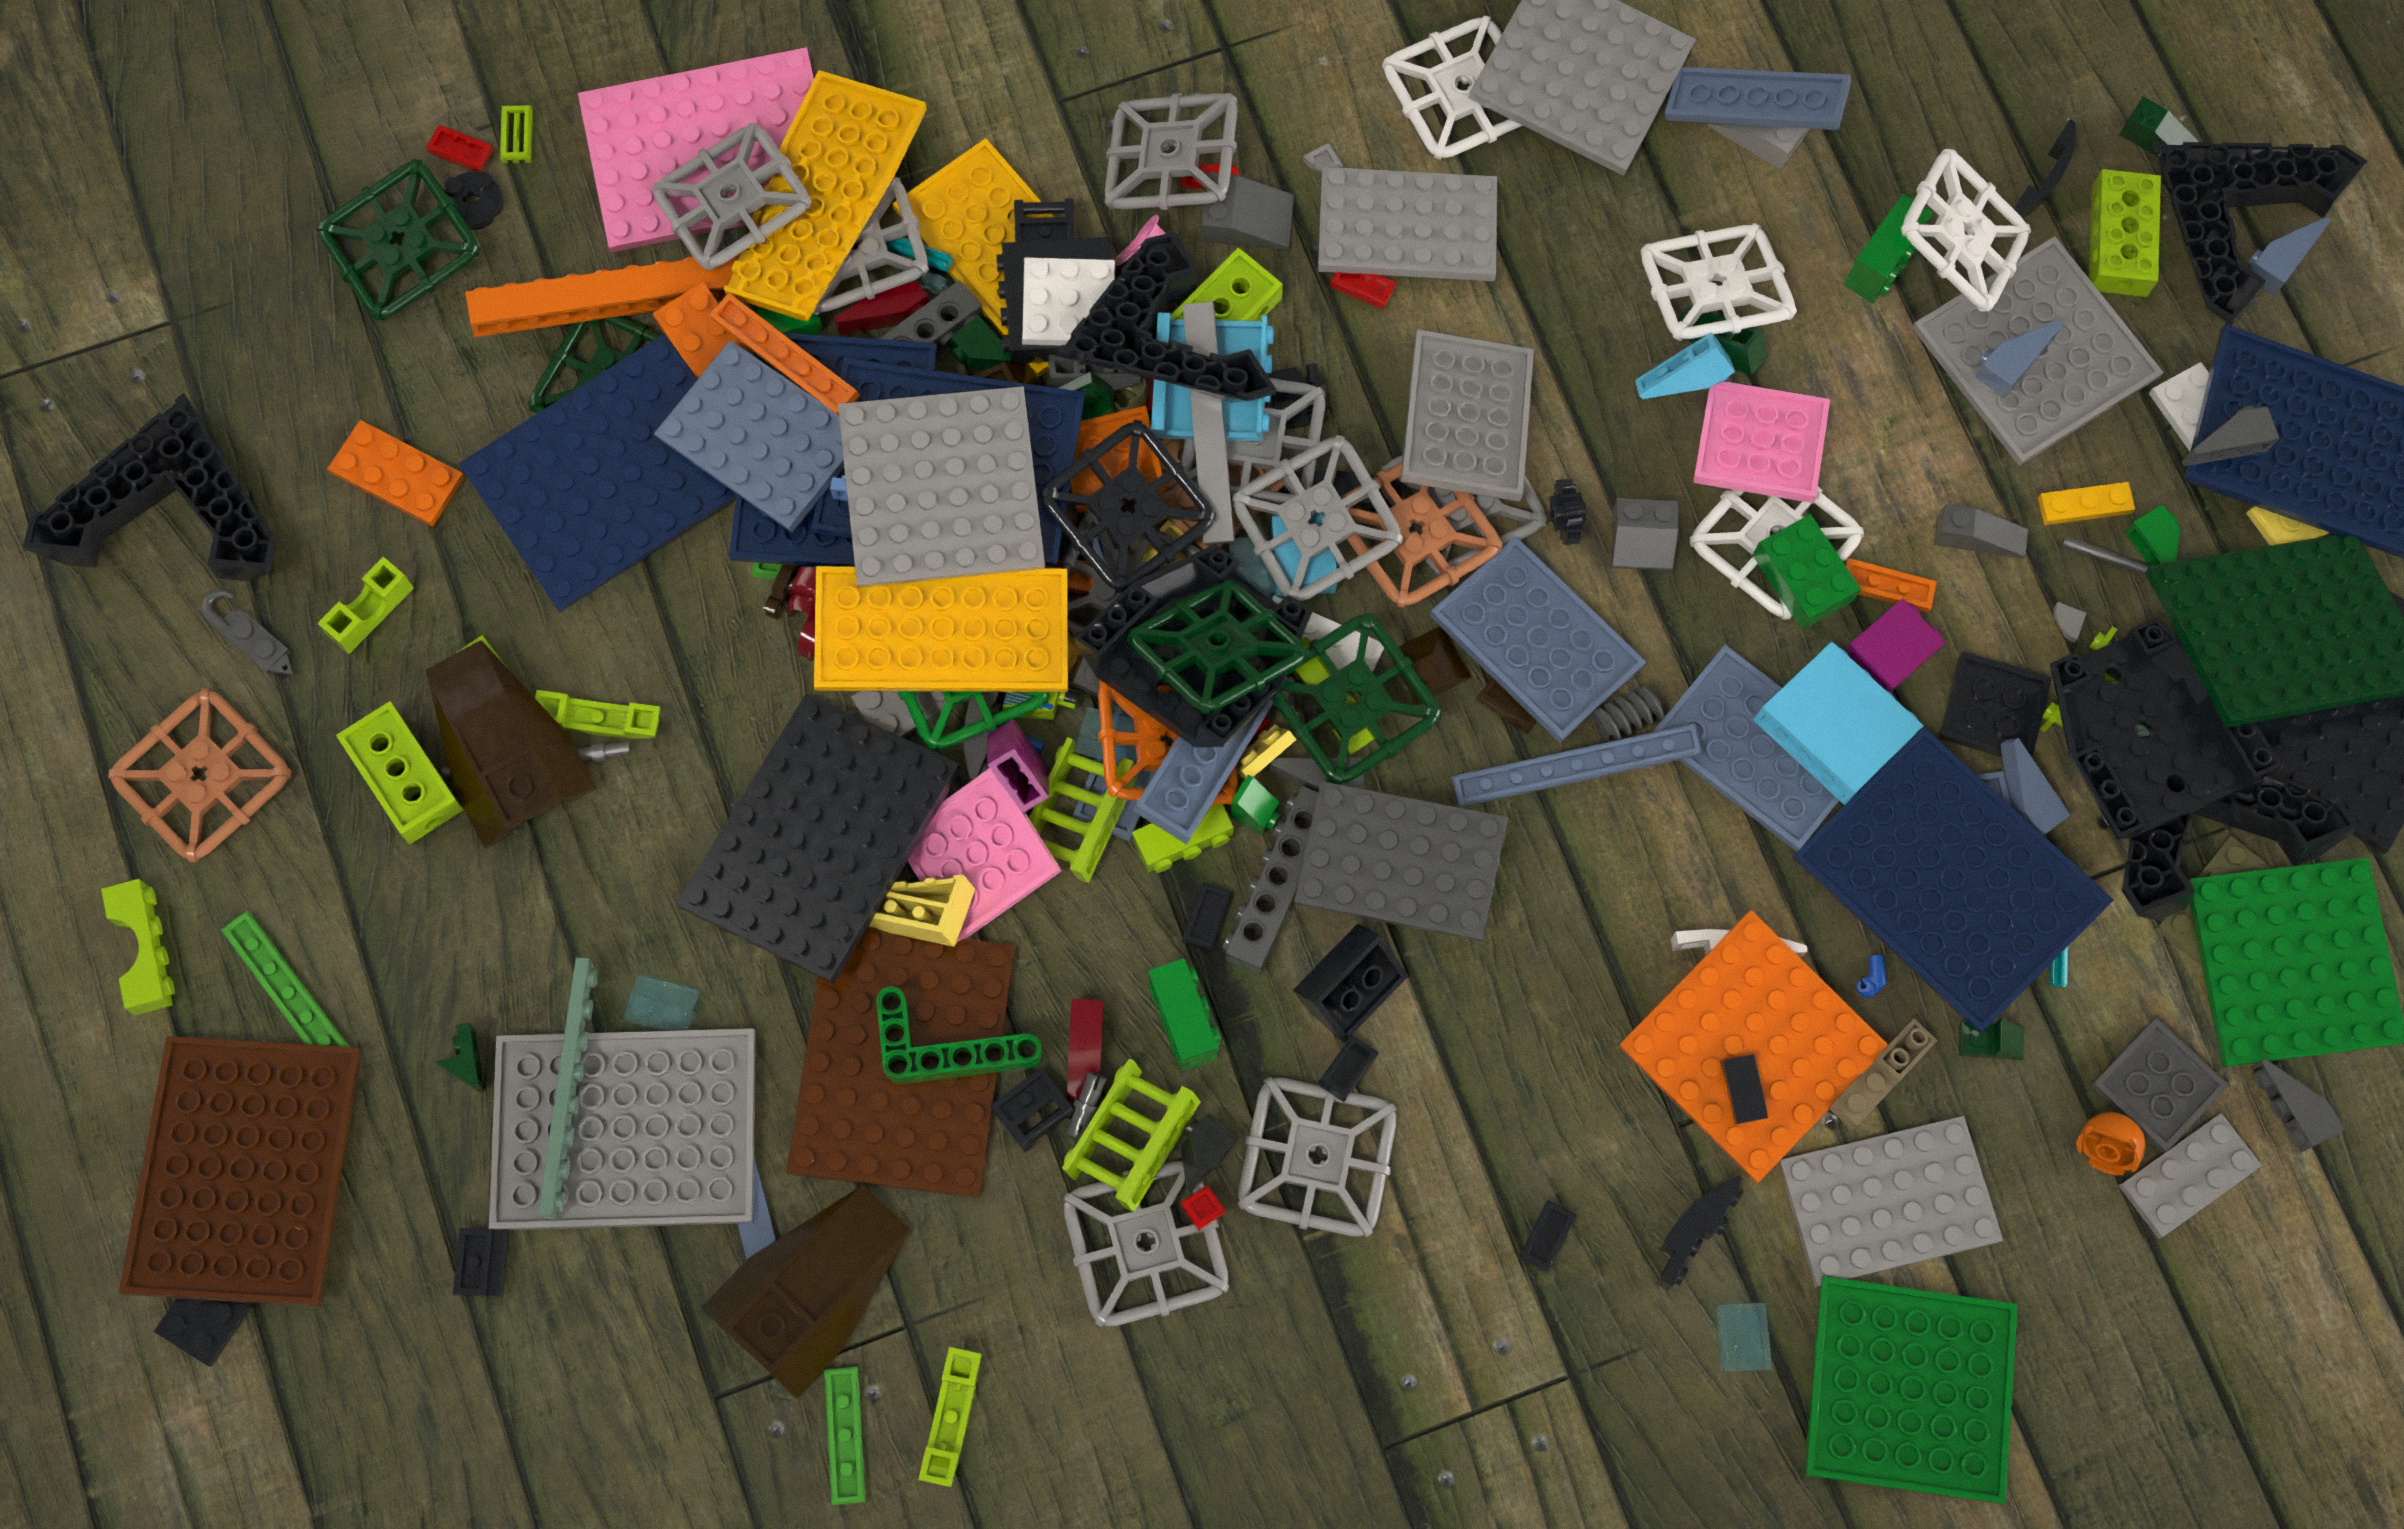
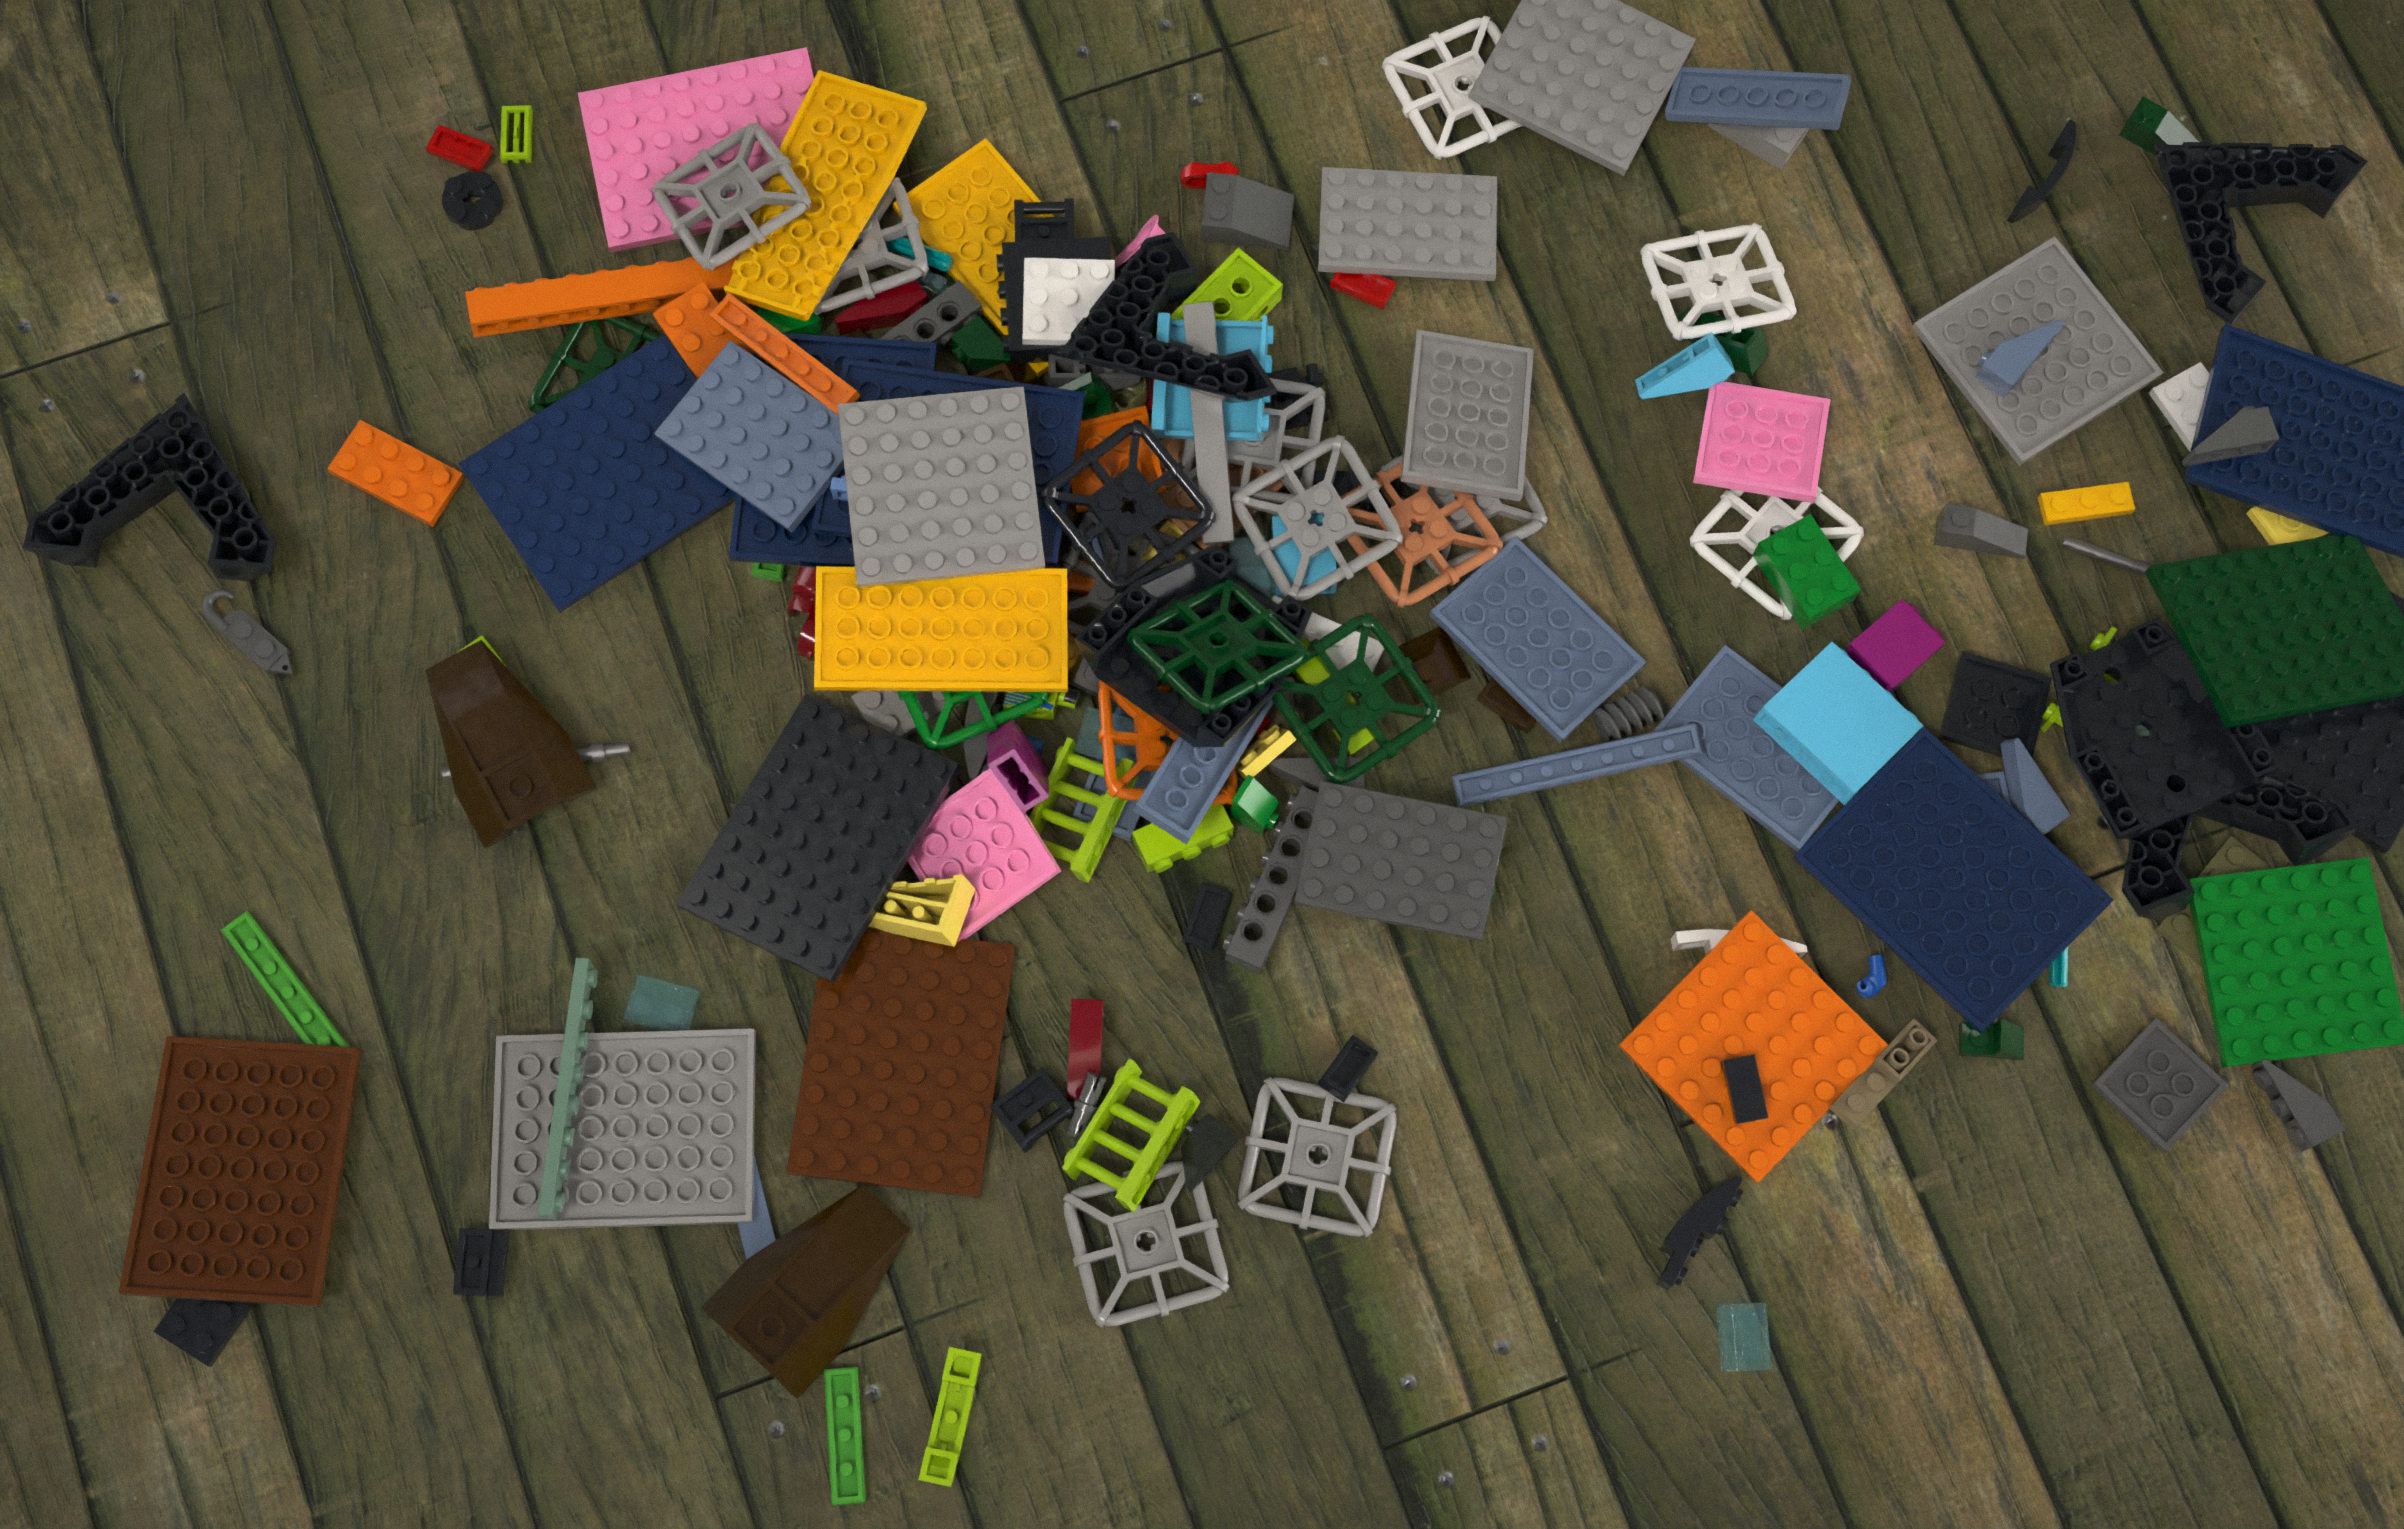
(146, 983): lime arch -> none
(180, 770): nougat plate -> none
(380, 768): lime brick -> none
(382, 592): lime arch -> none
(391, 257): dark green plate -> none
(467, 1065): dark green slope -> none
(601, 717): lime slope -> none
(780, 591): dark brown plate -> none
(944, 1052): green beam -> none
(1181, 162): light grey plate -> none
(1184, 1014): green brick -> none
(1203, 1208): red tile -> none
(1322, 157): light grey tile -> none
(1351, 982): black slope -> none
(1547, 1236): black plate -> none
(1567, 512): black gear -> none
(1644, 534): dark grey slope -> none
(1884, 254): green brick -> none
(1890, 1201): light grey plate -> none
(1892, 585): orange plate -> none
(1911, 1390): green plate -> none
(1961, 215): white plate -> none
(2069, 620): light grey tile -> none
(2112, 1143): orange cylinder -> none
(2125, 232): lime brick -> none
(2155, 536): green slope -> none
(2190, 1175): light grey plate -> none
(2284, 255): sand blue slope -> none

